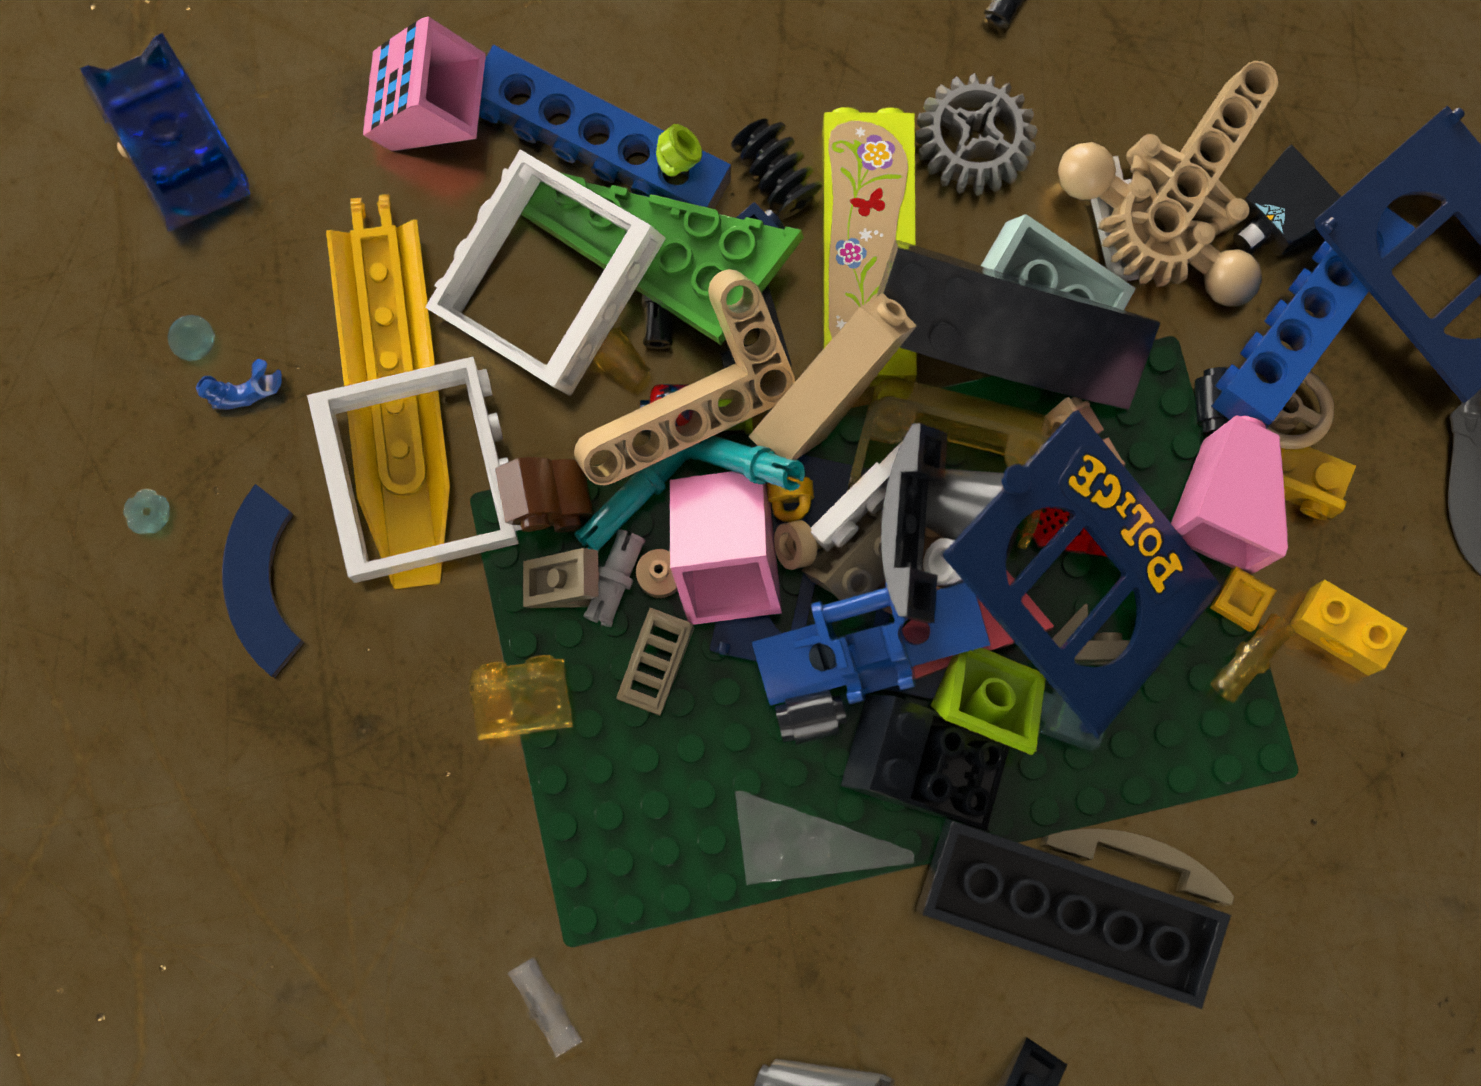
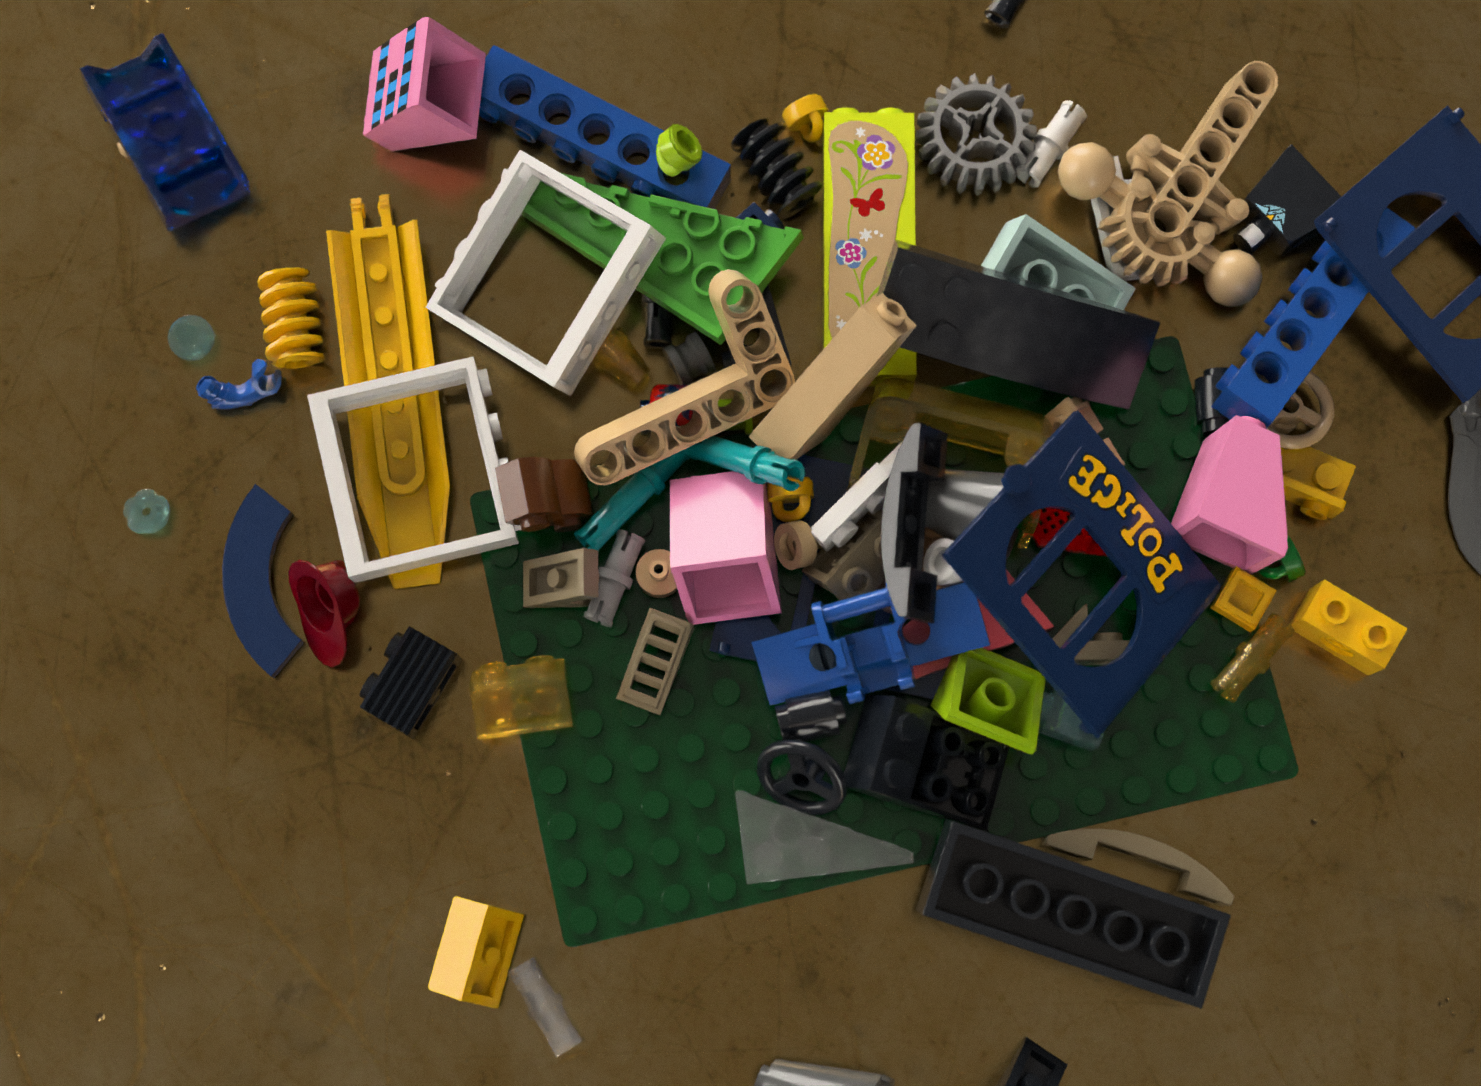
(288, 319): none -> yellow piece
(325, 605): none -> dark red piece
(409, 681): none -> black brick
(475, 952): none -> yellow panel
(689, 359): none -> dark grey wheel
(803, 114): none -> yellow tile
(806, 773): none -> black piece
(1051, 143): none -> white pin
(1289, 566): none -> green tile

